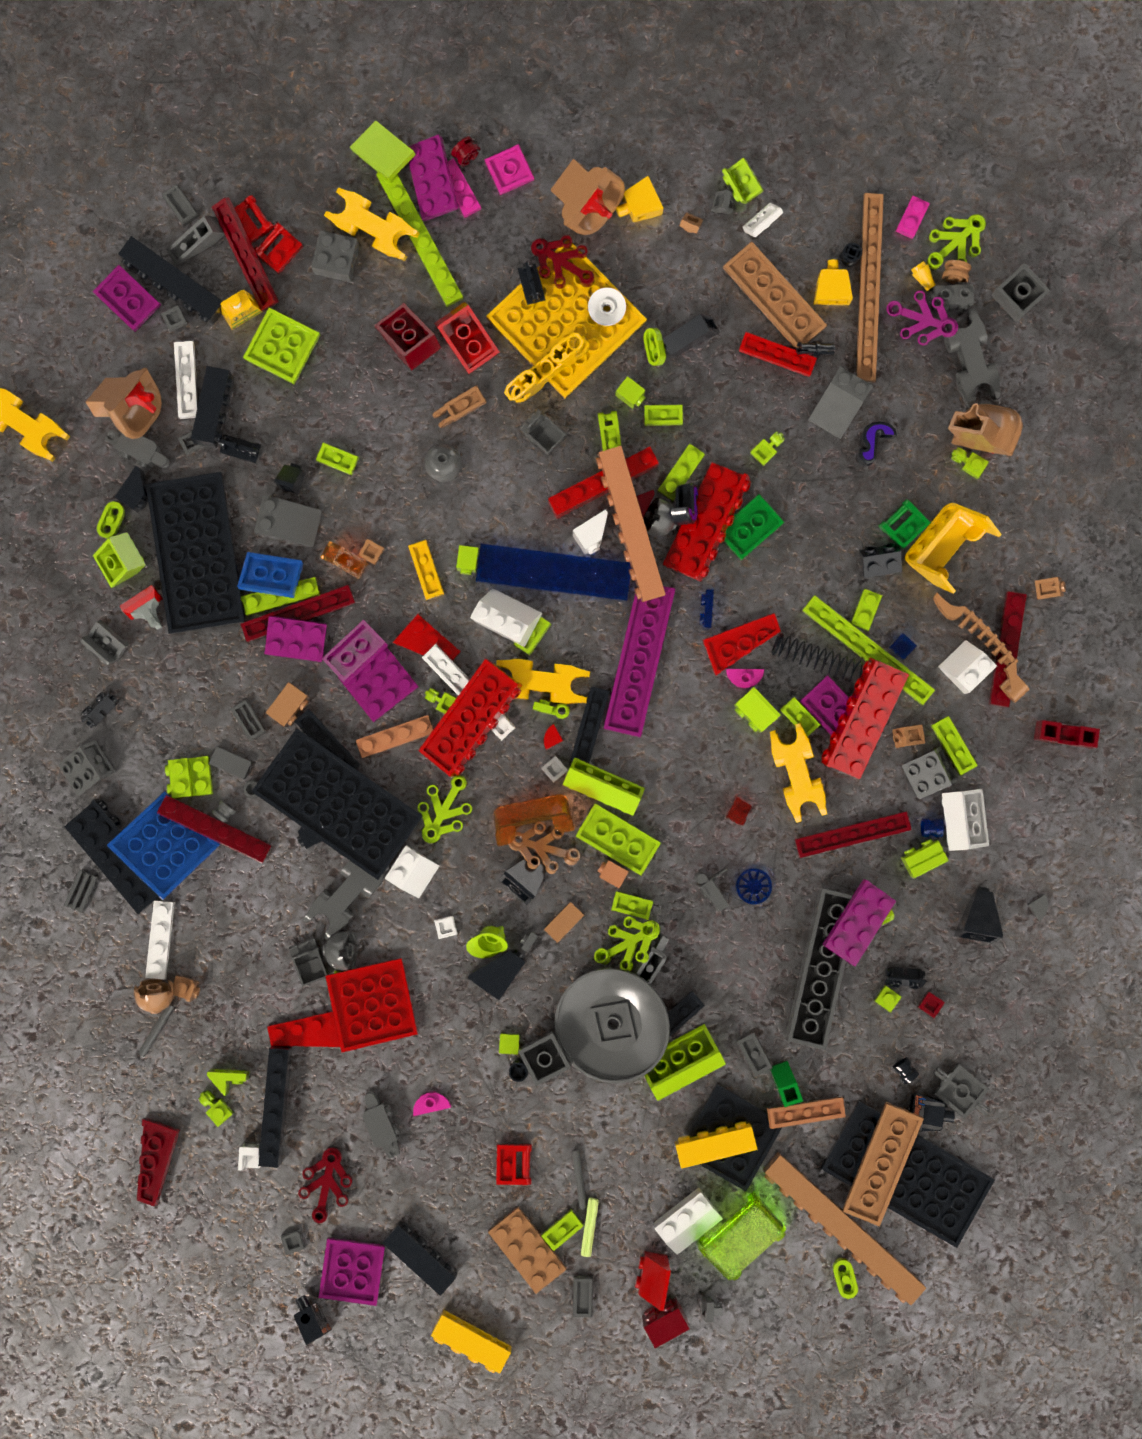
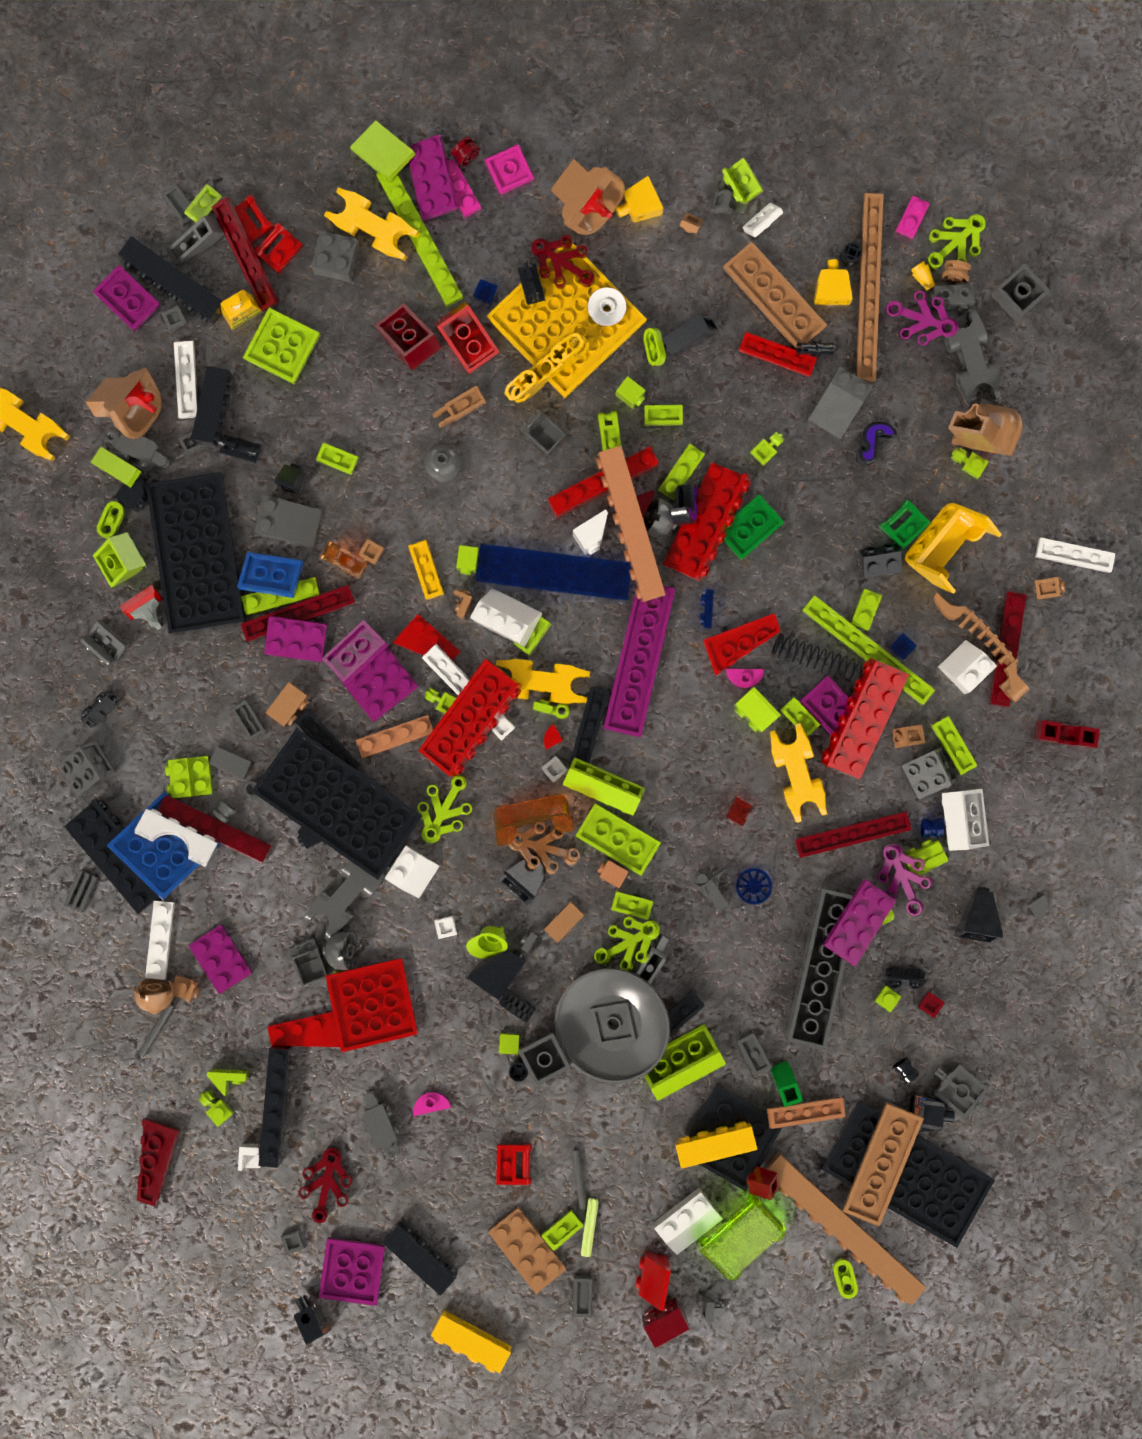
(115, 467): none -> lime tile
(154, 825): none -> white arch
(203, 203): none -> lime plate
(220, 959): none -> magenta plate
(463, 607): none -> medium nougat bracket
(485, 291): none -> clear blue plate
(517, 1005): none -> black tyre
(763, 1183): none -> dark red brick
(903, 875): none -> magenta plant
(1075, 555): none -> white plate

